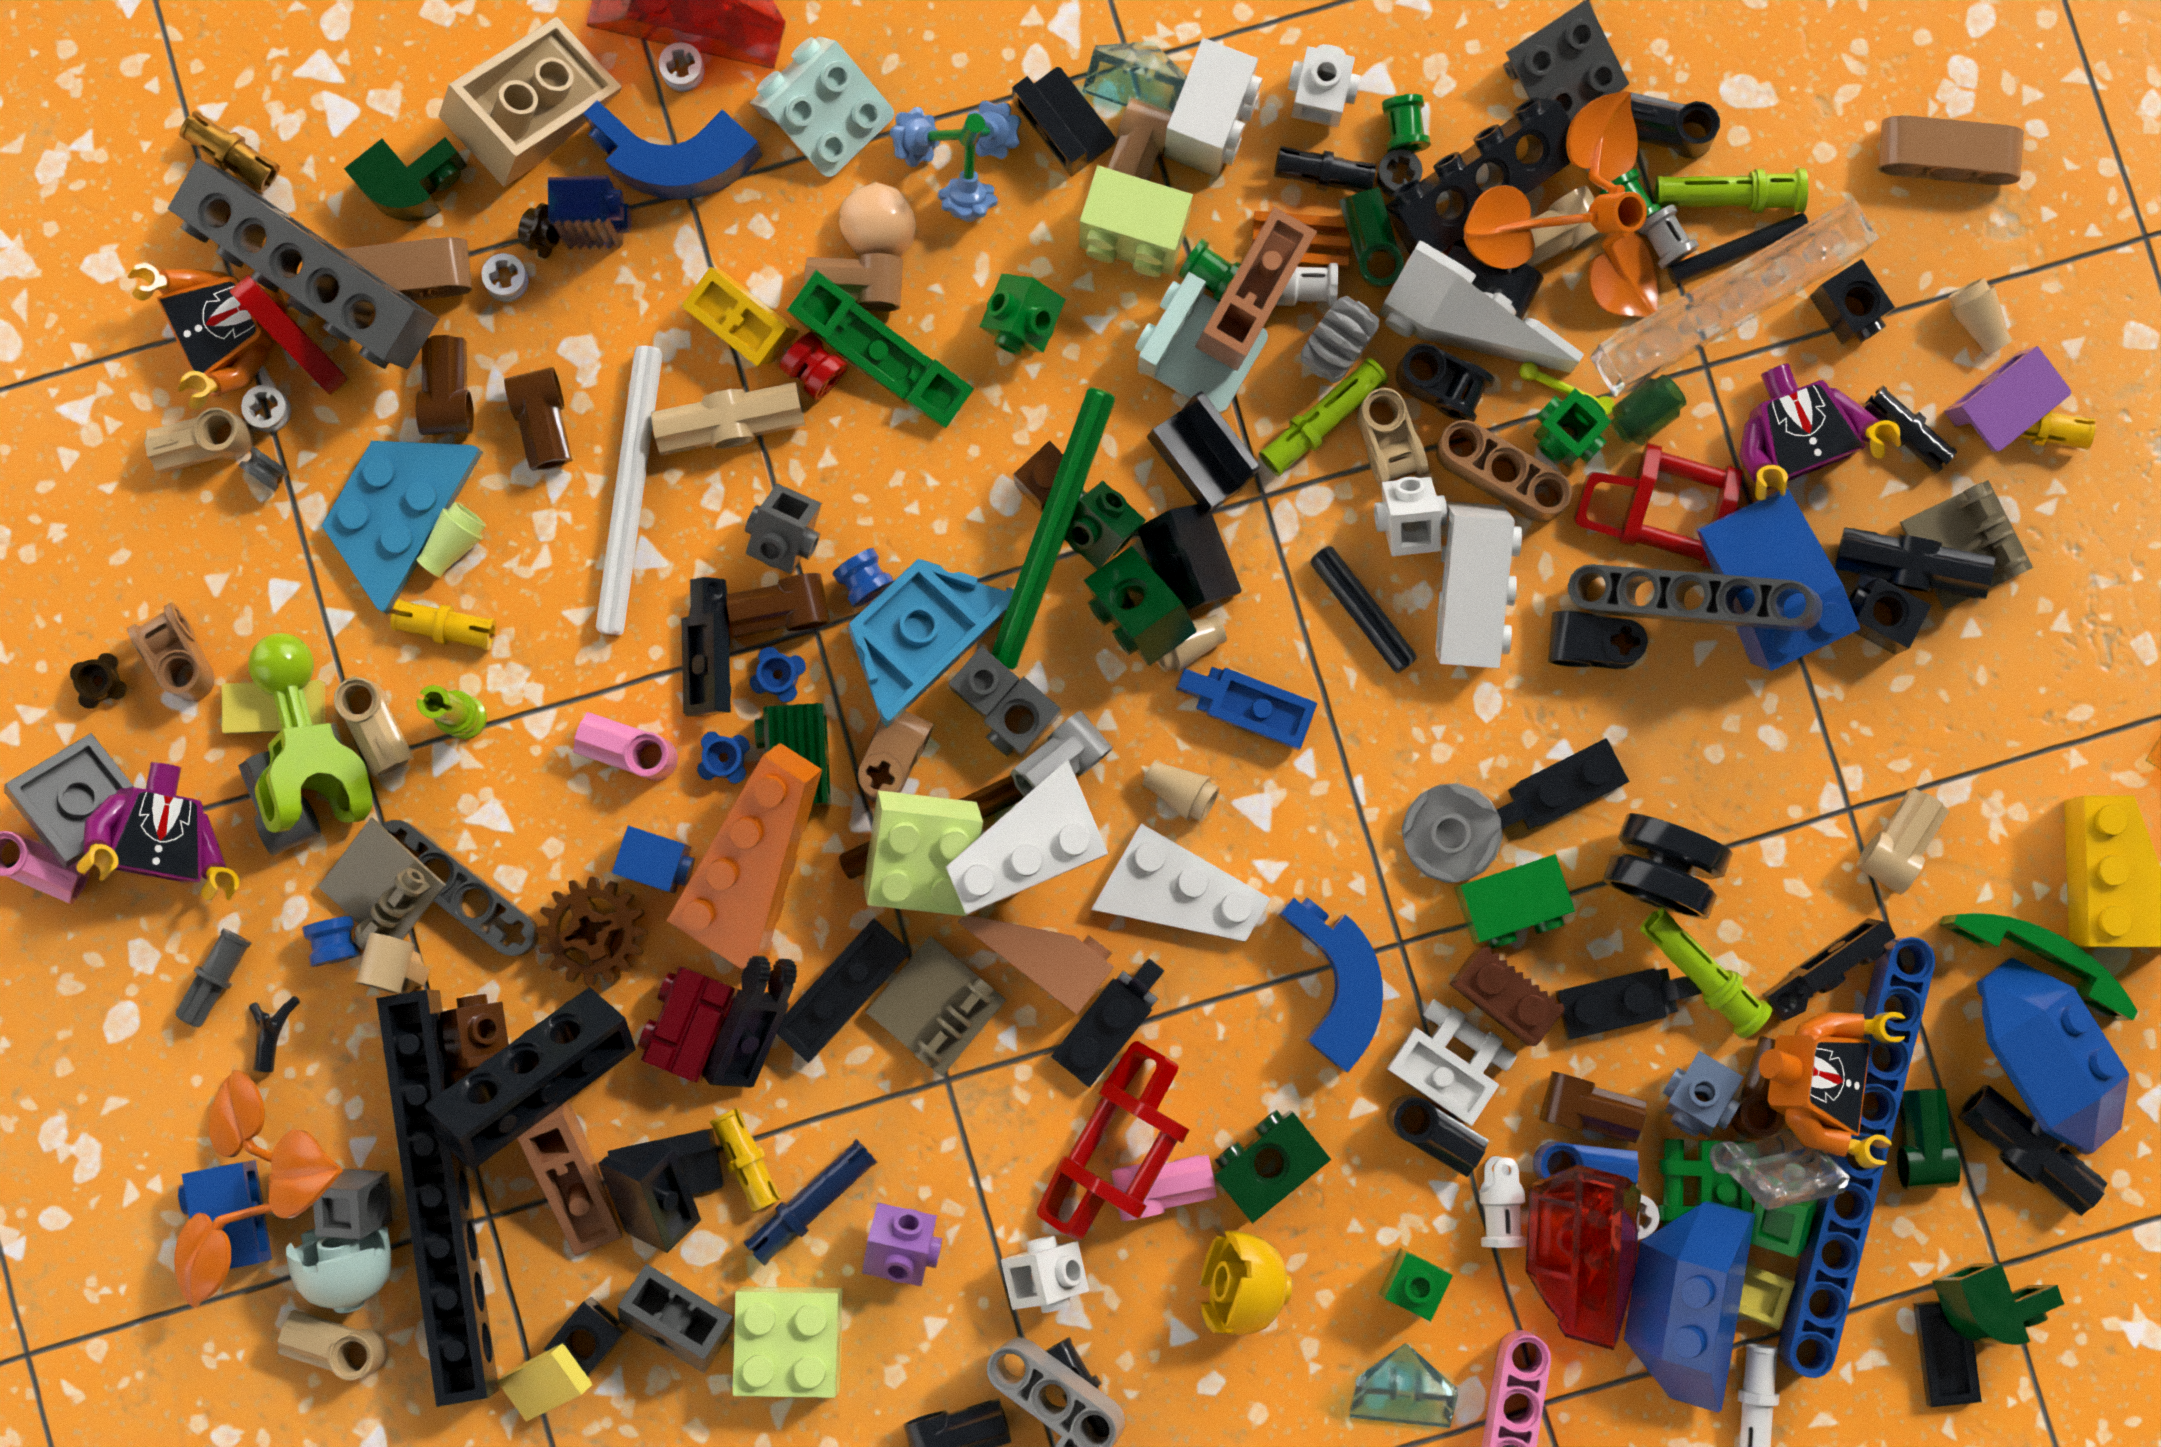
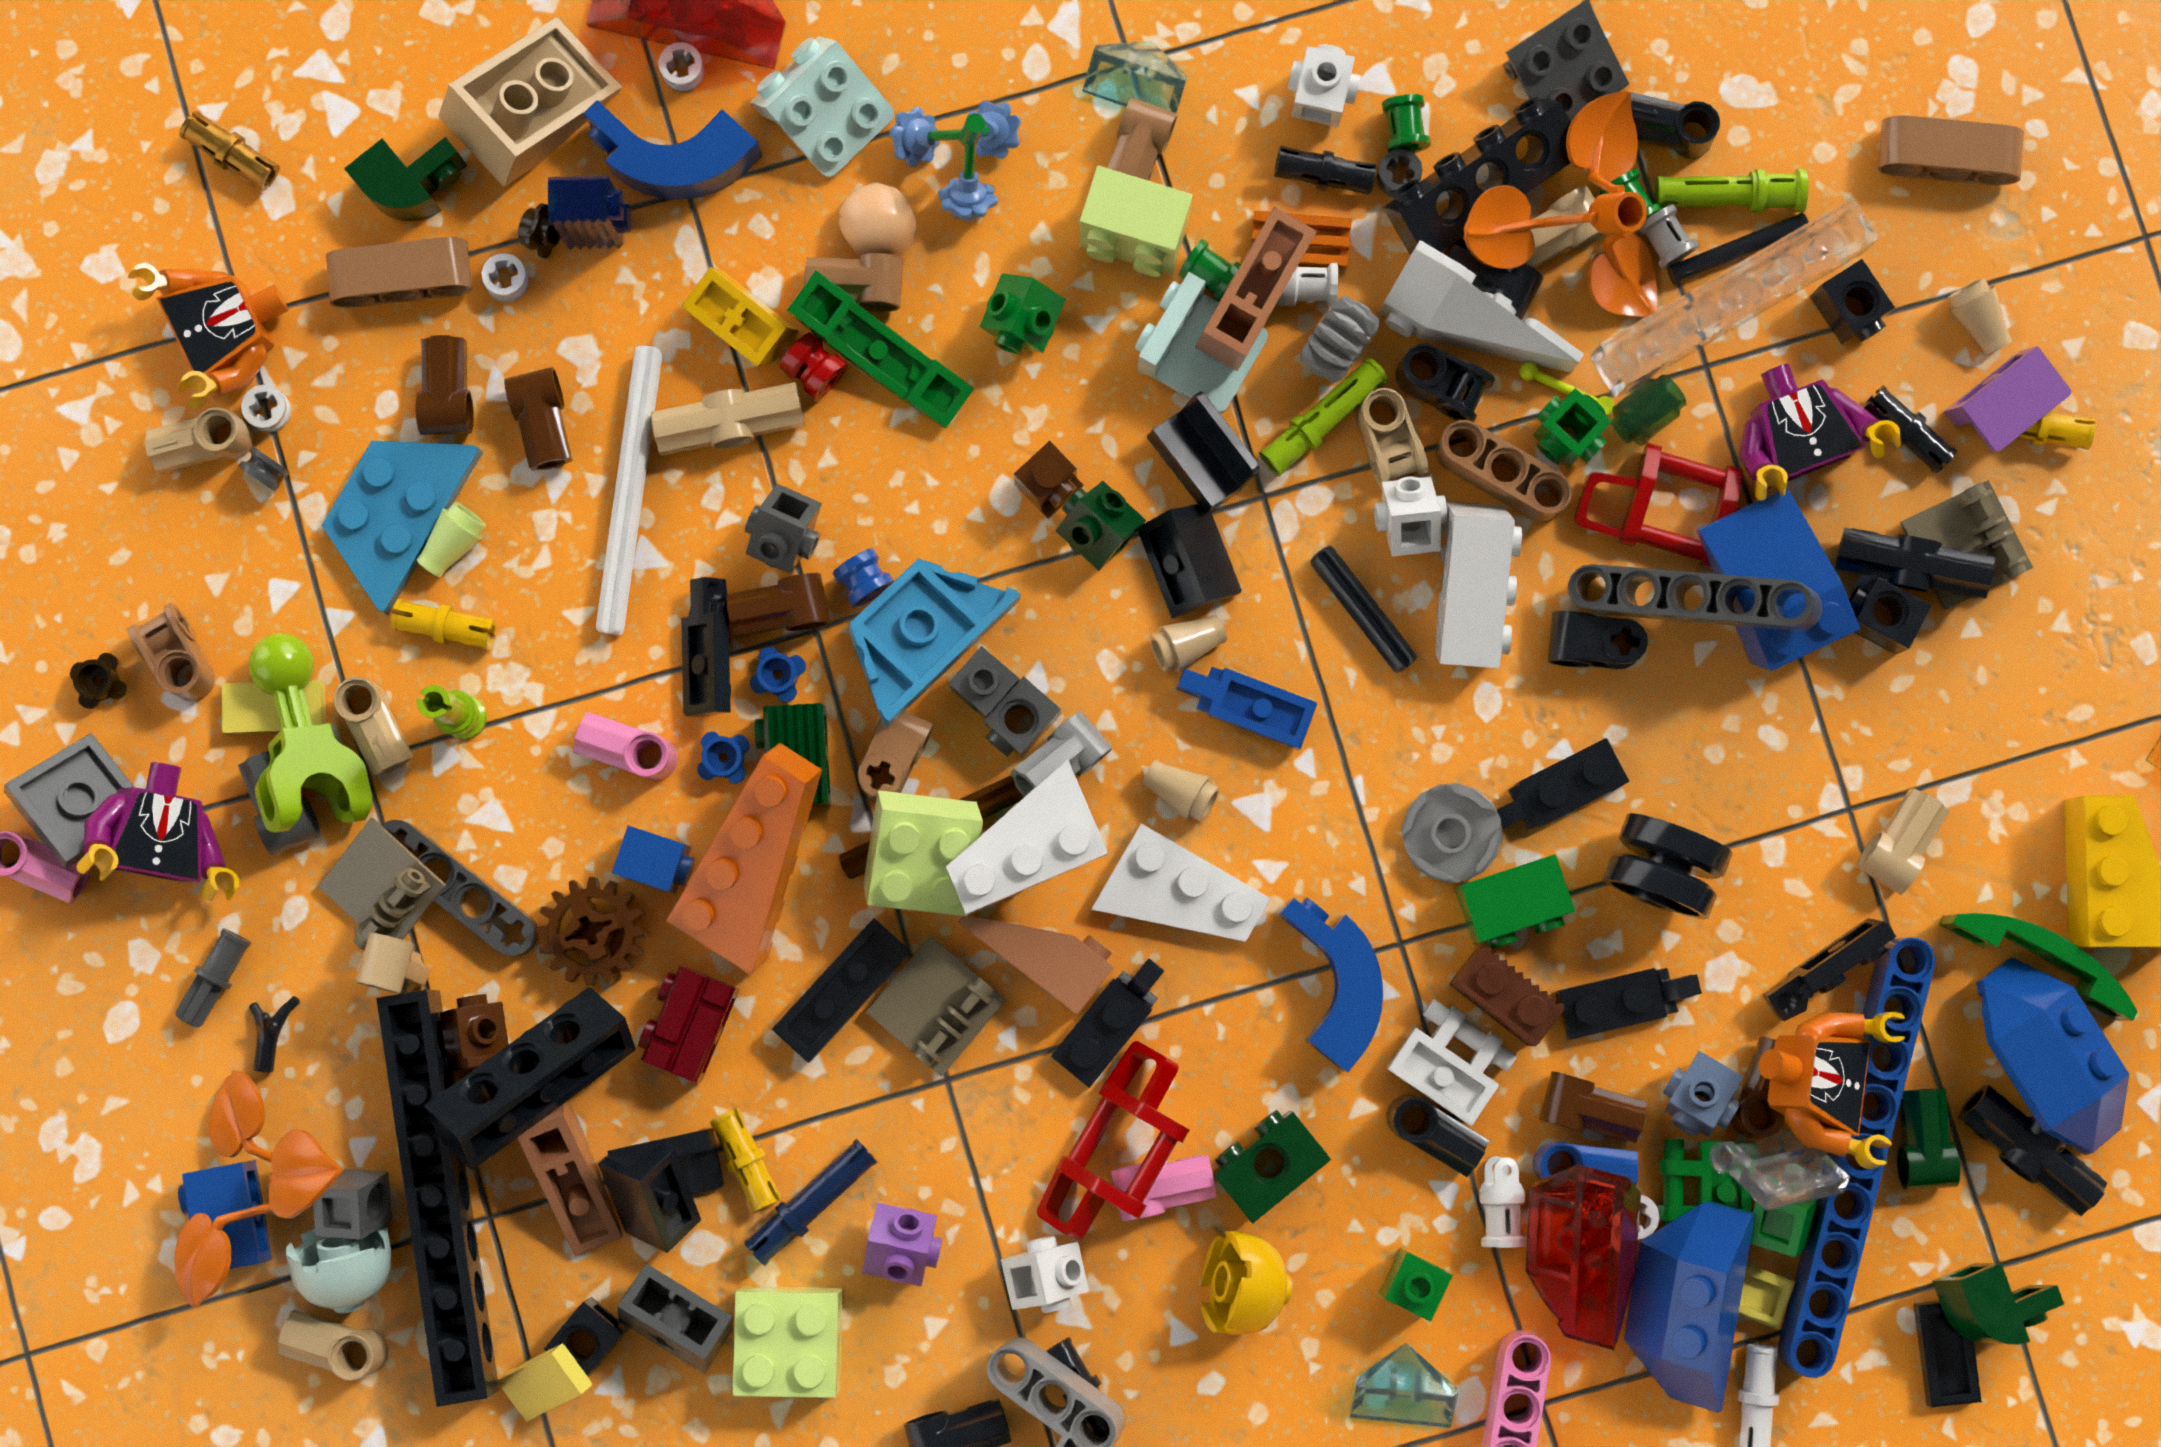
(288, 334): red beam -> none
(331, 941): blue wheel -> none
(399, 322): dark grey brick -> none
(751, 1023): black hinge -> none
(1053, 526): green axle -> none
(1063, 119): black panel -> none
(1139, 606): dark green brick -> none
(1208, 113): white brick -> none
(1370, 233): dark green piece -> none
(1720, 987): lime pin -> none

